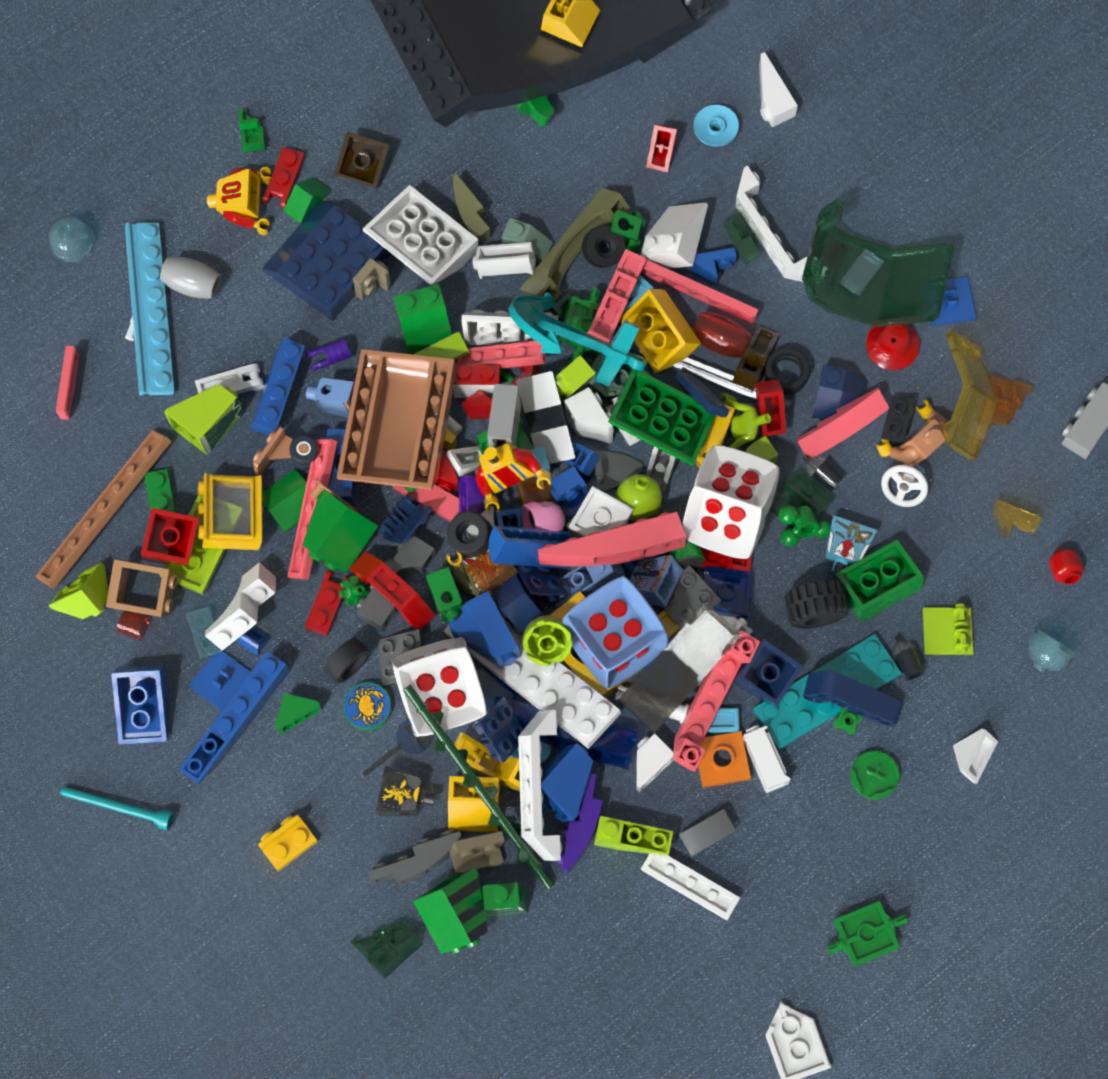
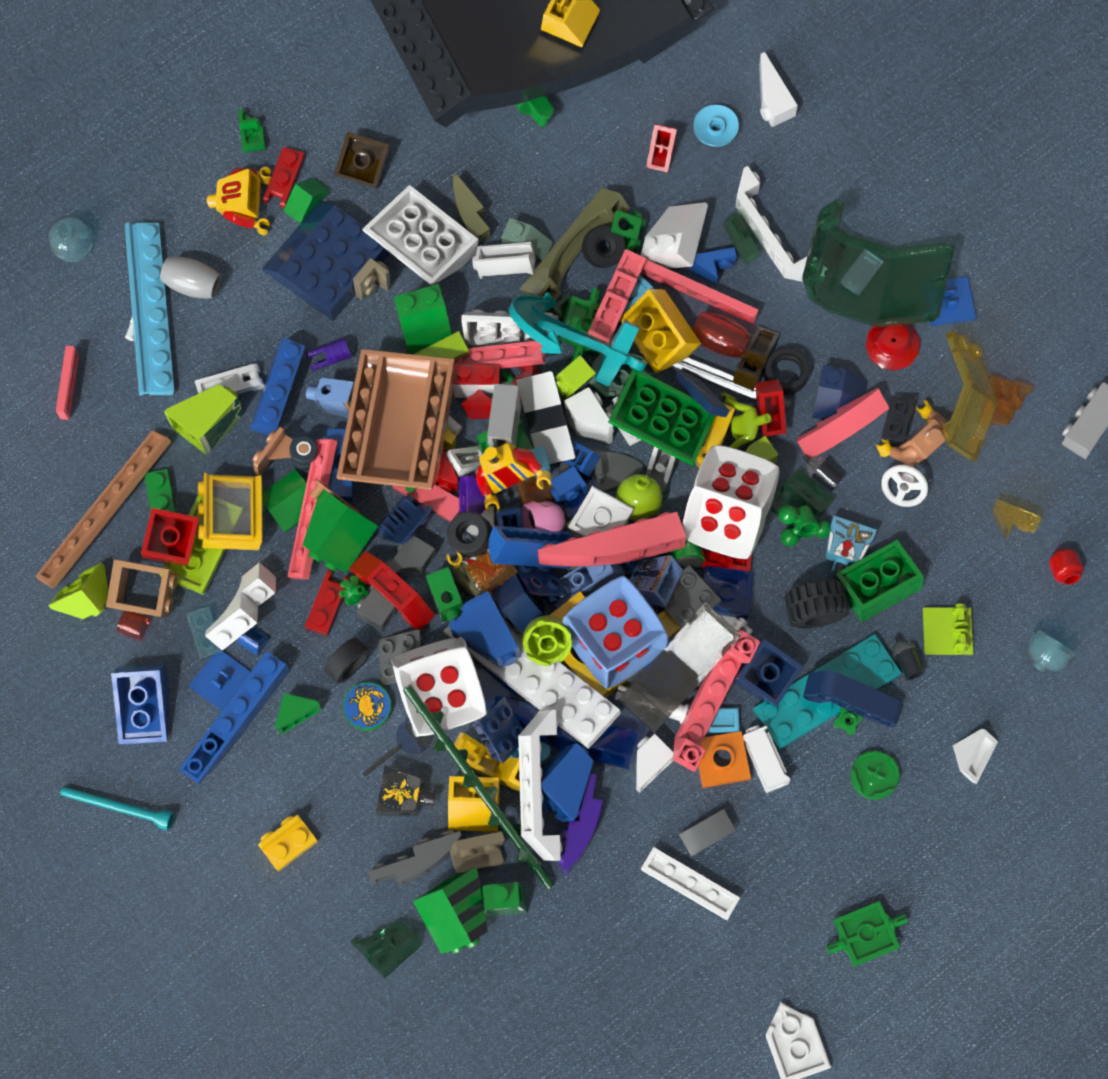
(632, 837): lime slope -> none

